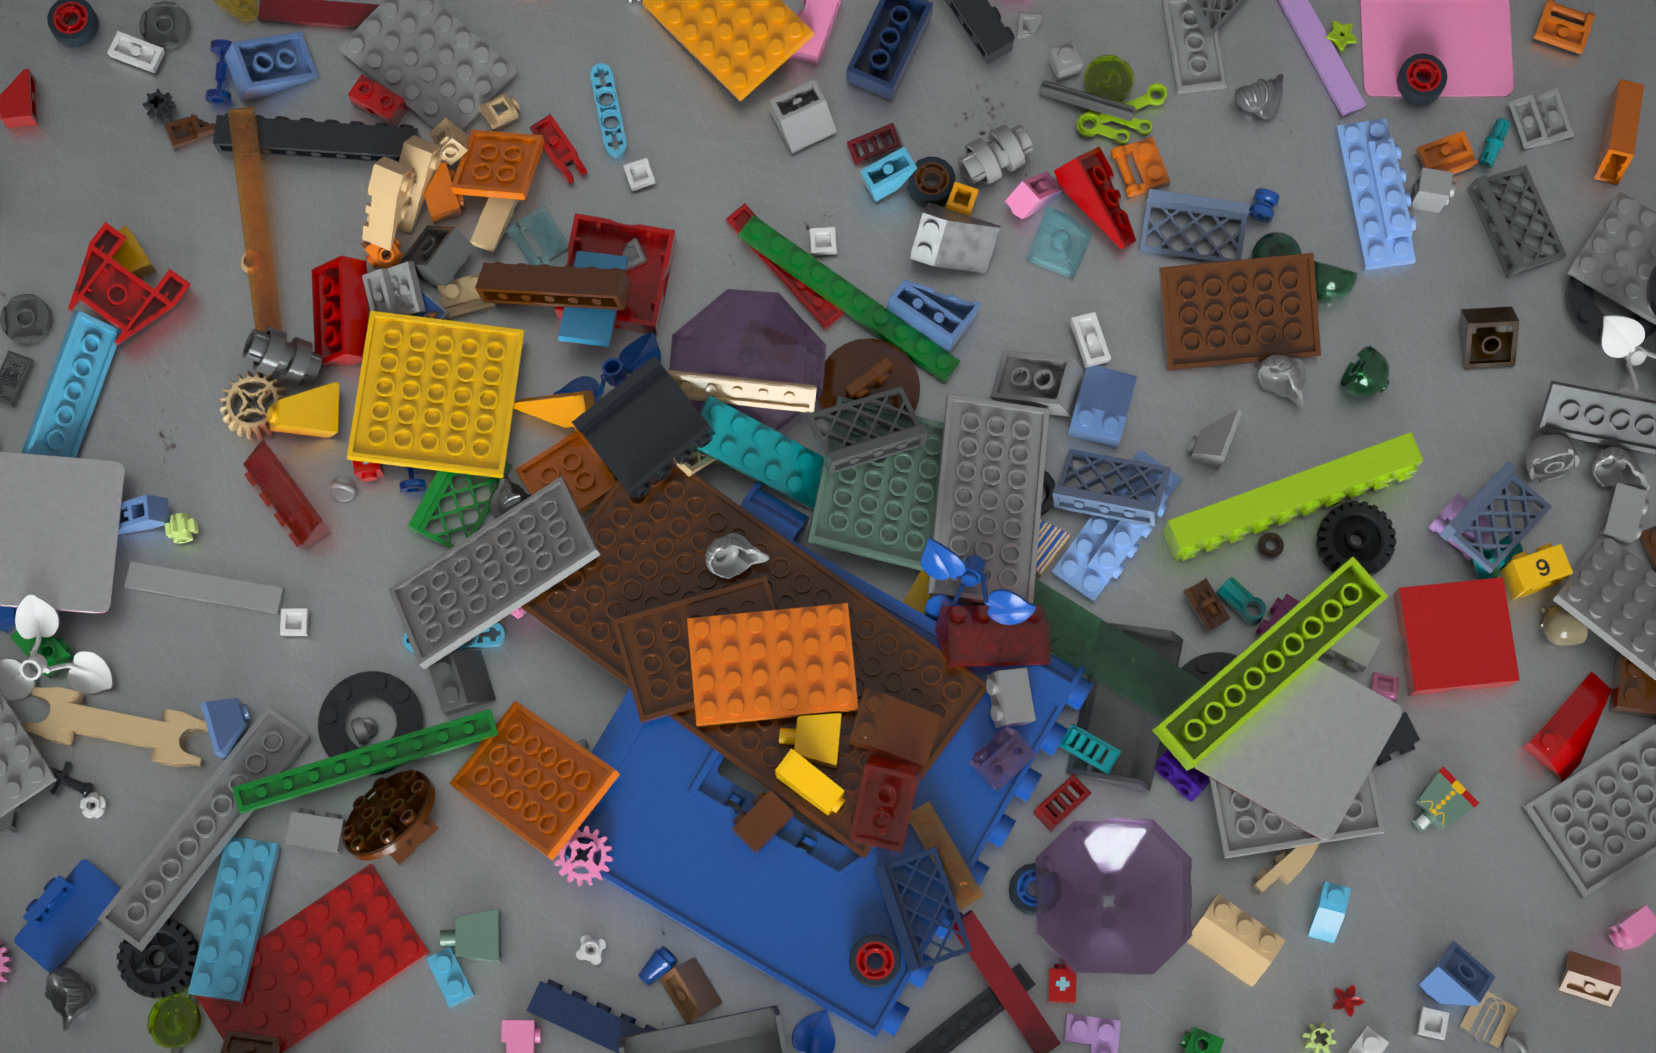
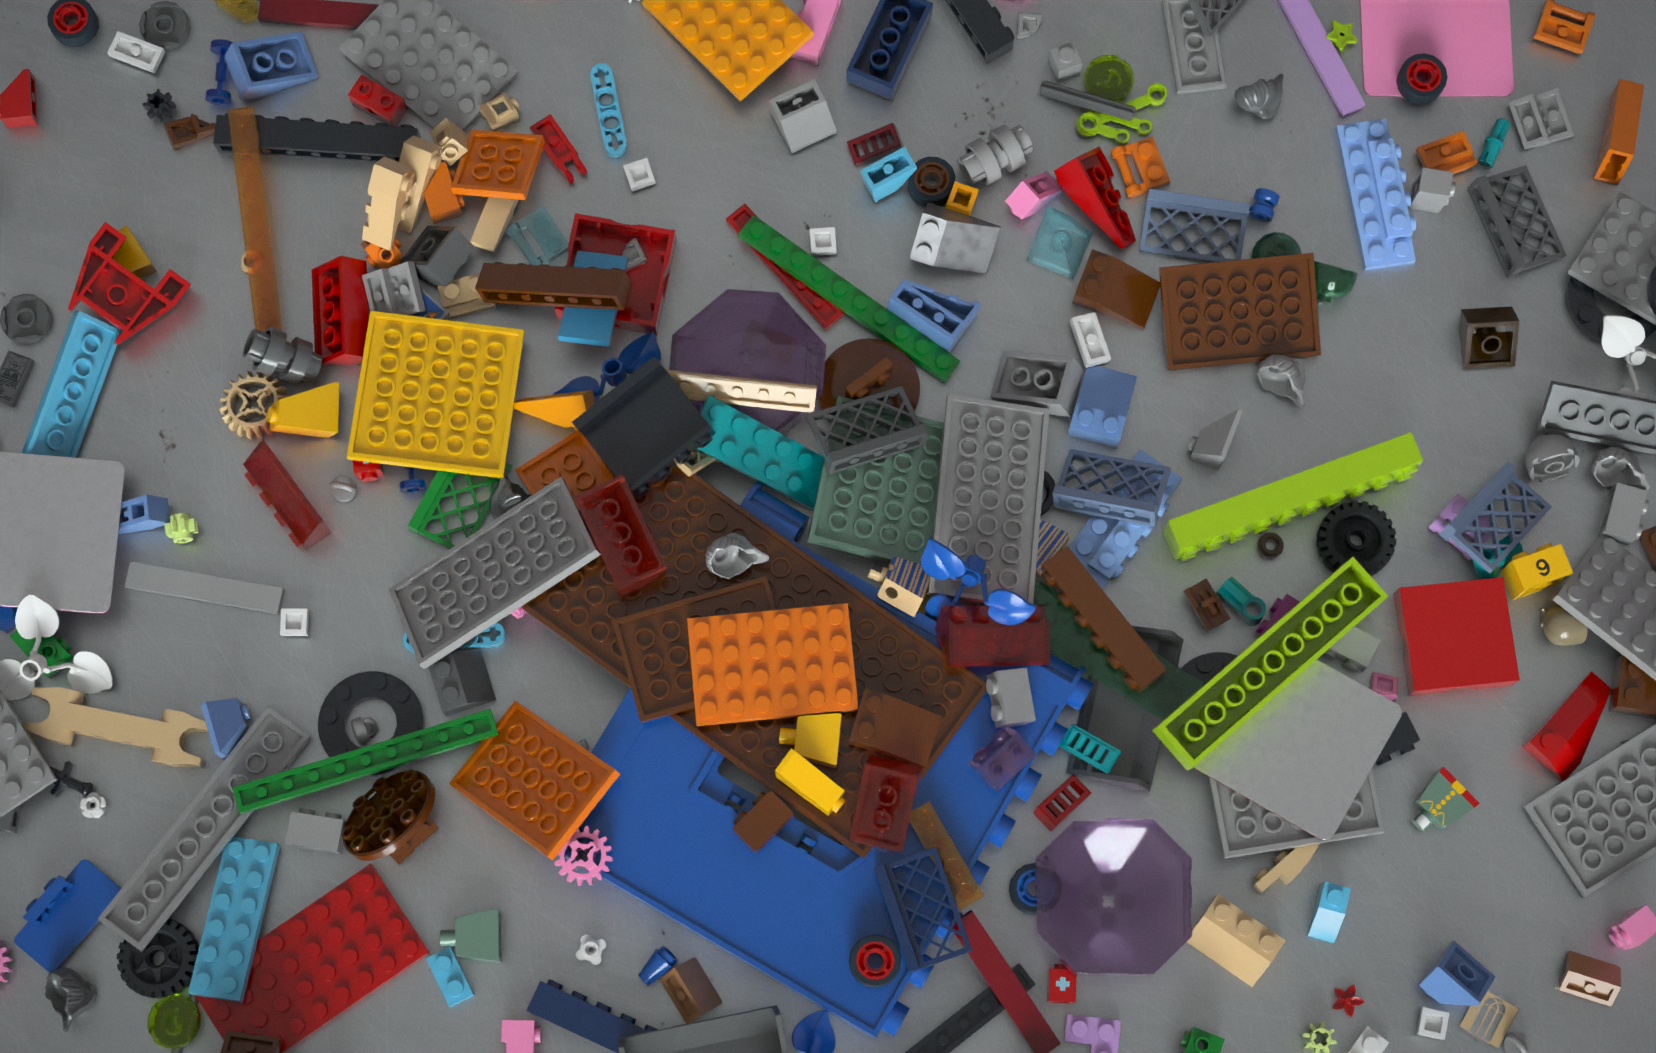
(621, 535): none -> clear red slope
(901, 584): none -> tan torso
(1103, 620): none -> reddish brown brick
(1116, 290): none -> reddish brown slope
(1188, 783): dark purple bracket -> none
(1367, 375): clear green cylinder -> none

